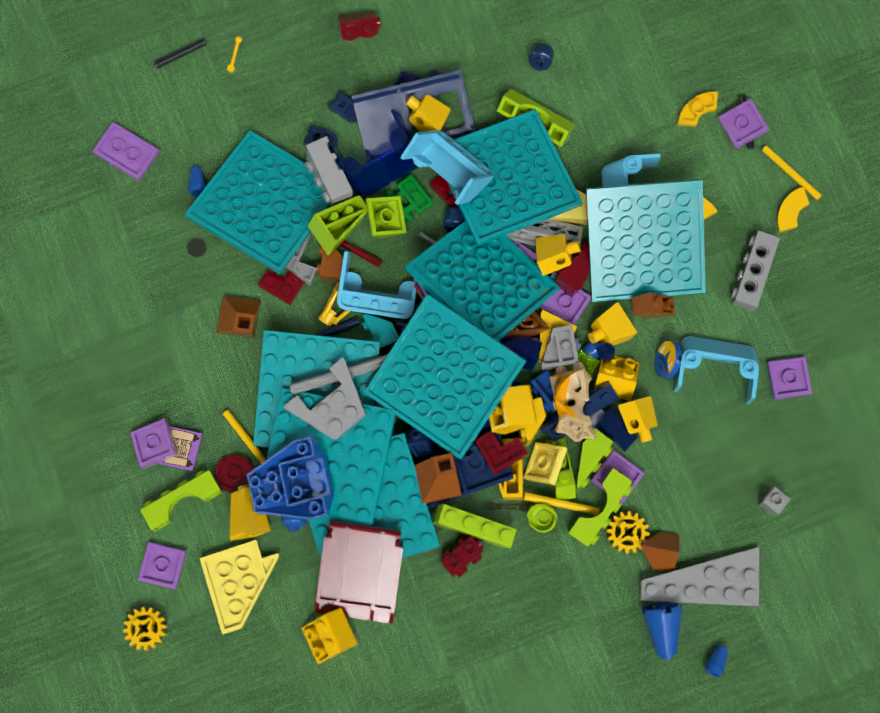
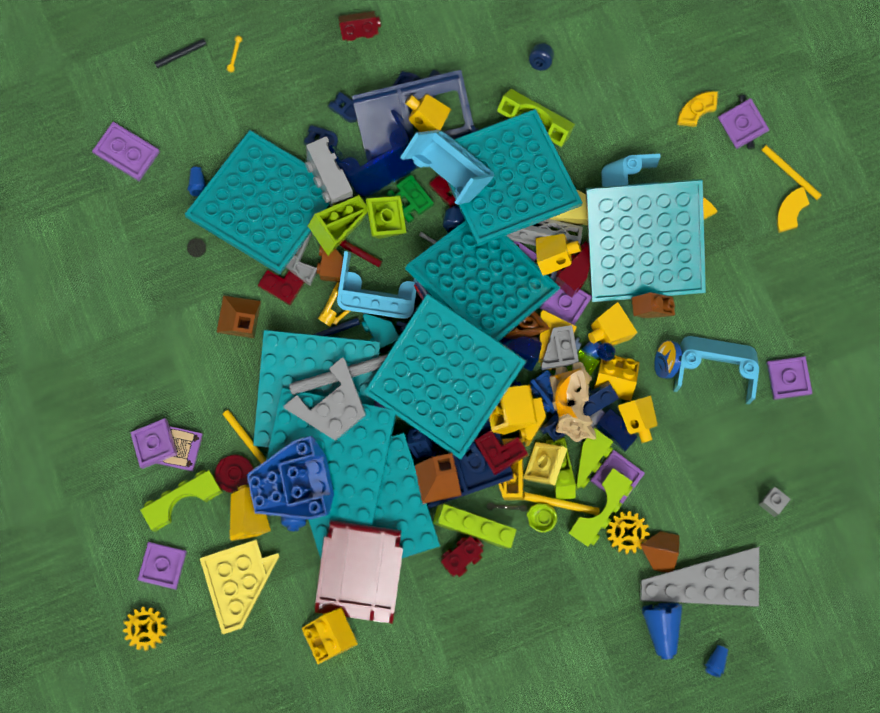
(768, 245): light grey brick -> none

